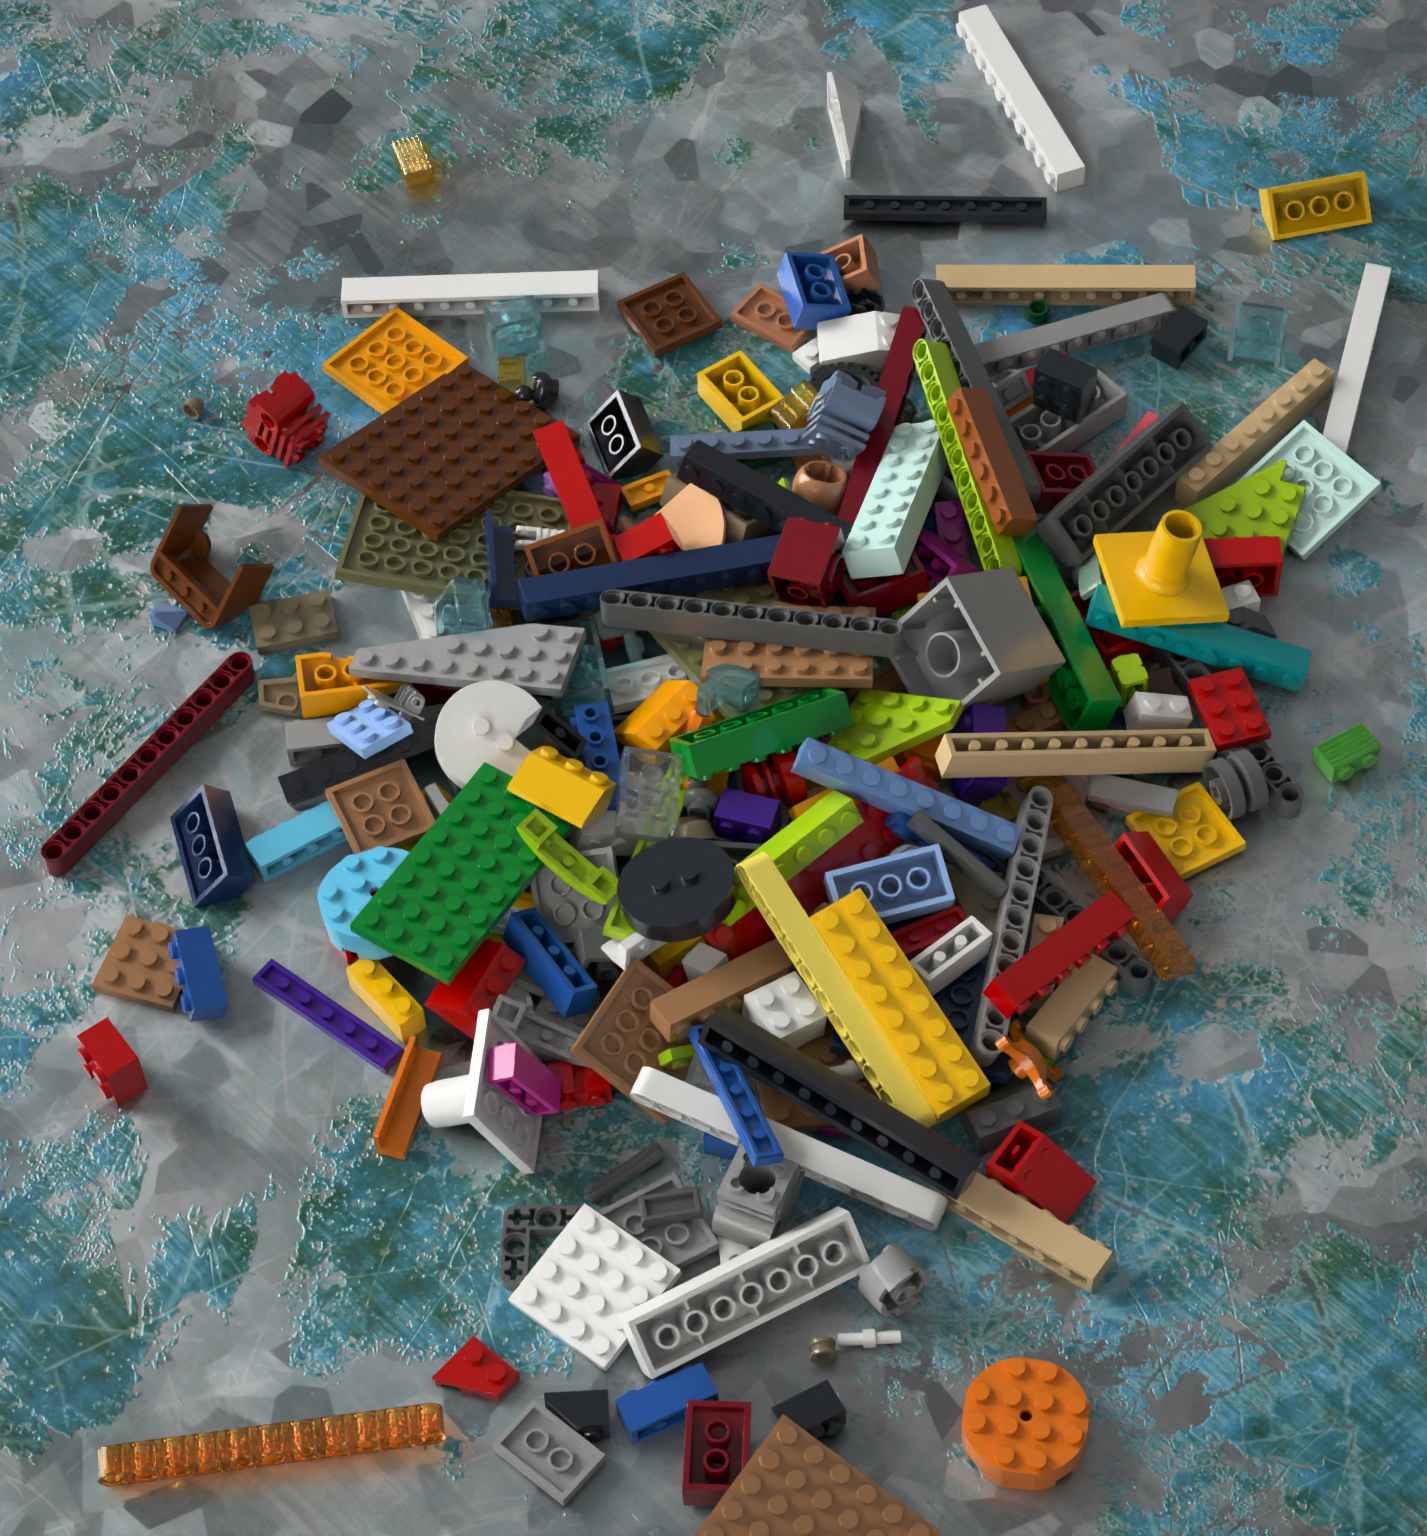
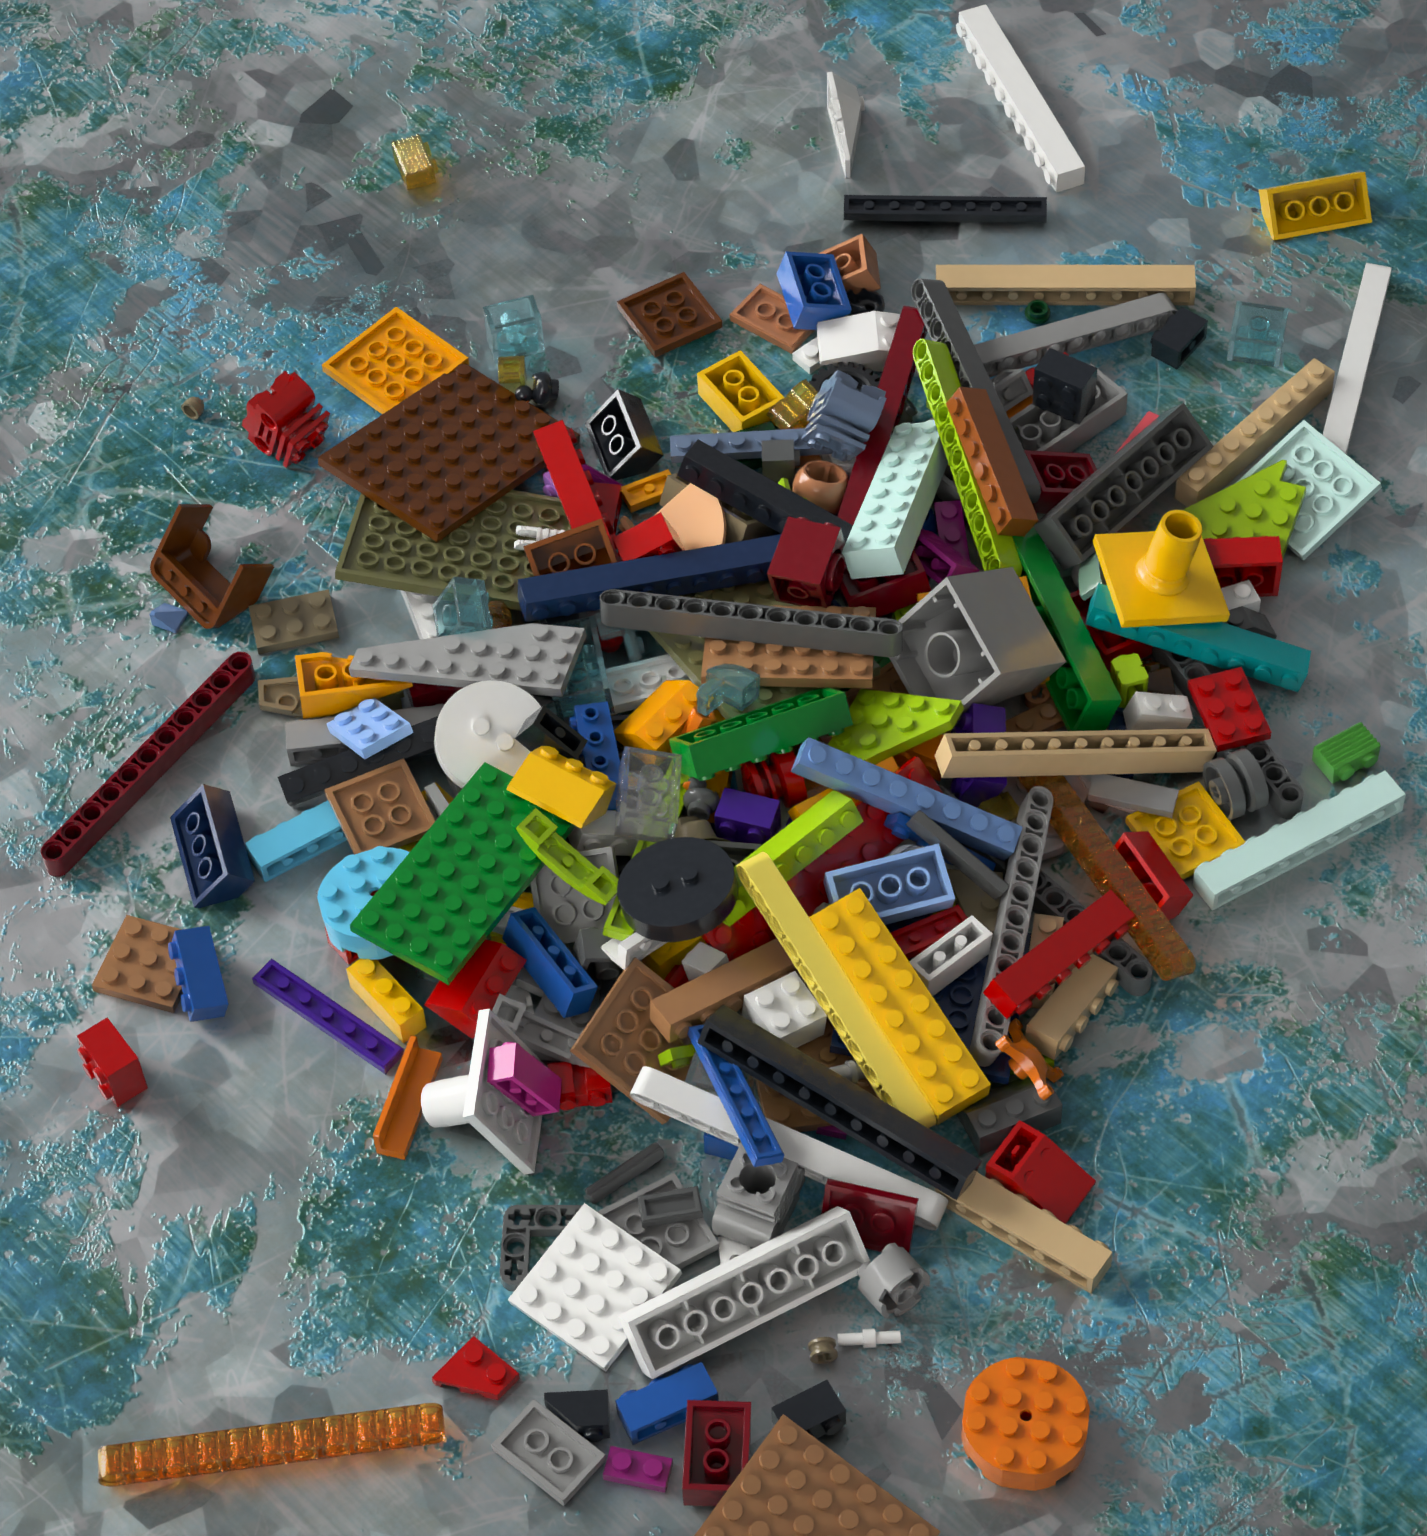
(406, 702): light grey hinge -> none
(468, 293): white brick -> none
(500, 565): dark blue panel -> none
(638, 1469): none -> magenta plate
(780, 460): none -> dark grey brick
(877, 1214): none -> dark red plate
(1298, 839): none -> light aqua brick

